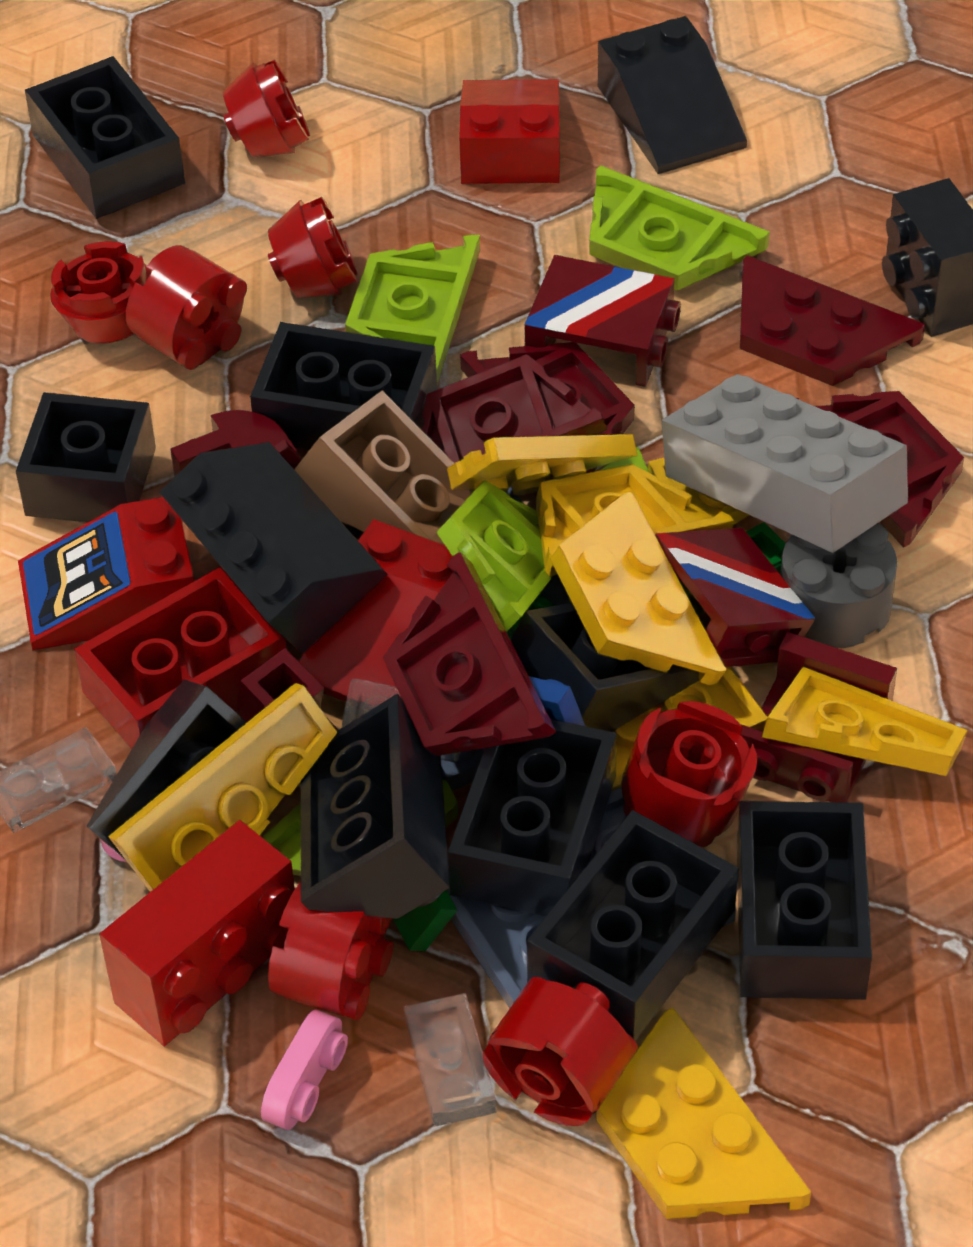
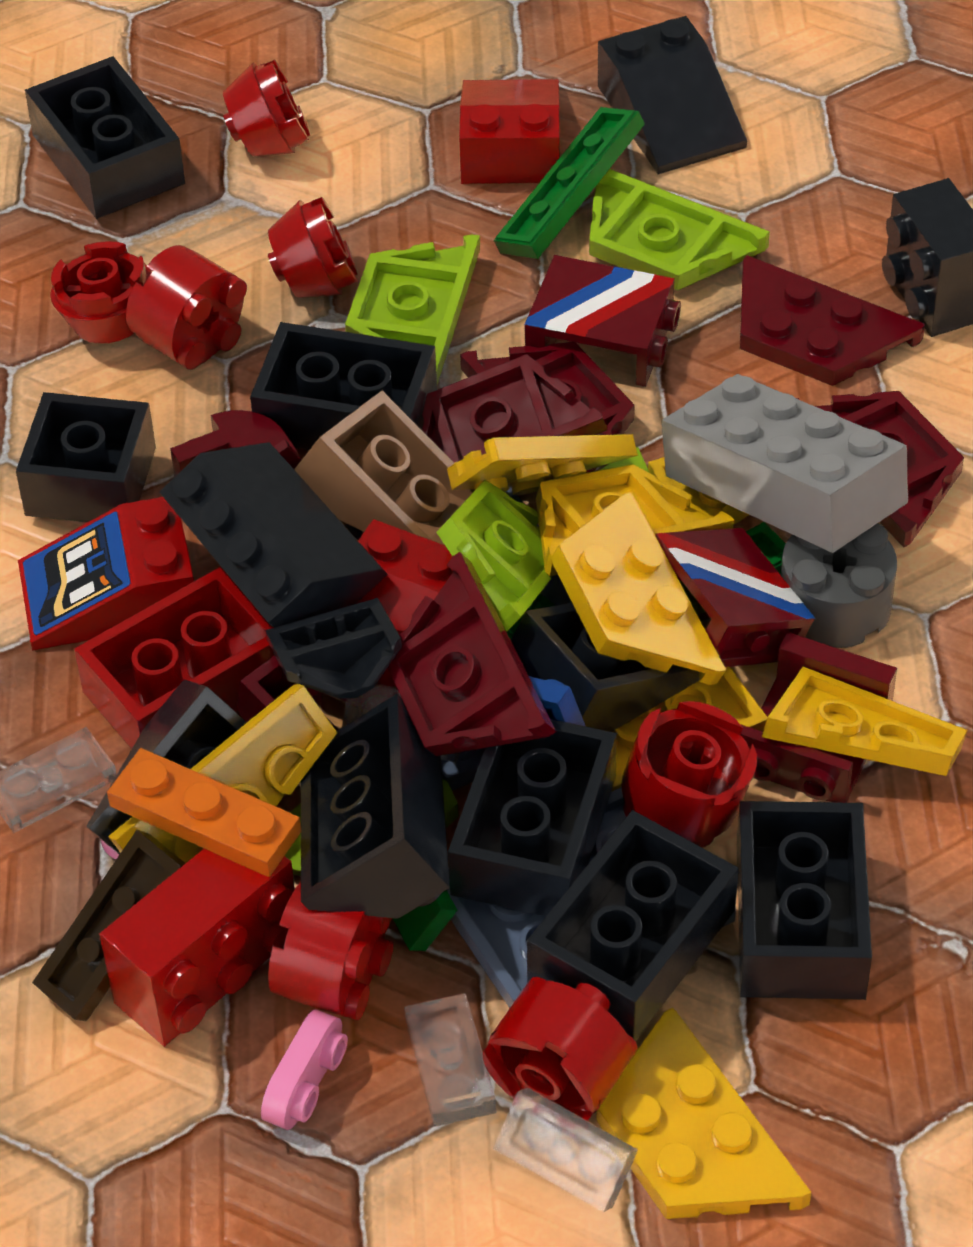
(77, 970): none -> dark brown plate
(204, 812): none -> orange plate
(337, 650): none -> black slope
(565, 1149): none -> clear plate
(569, 182): none -> green tile

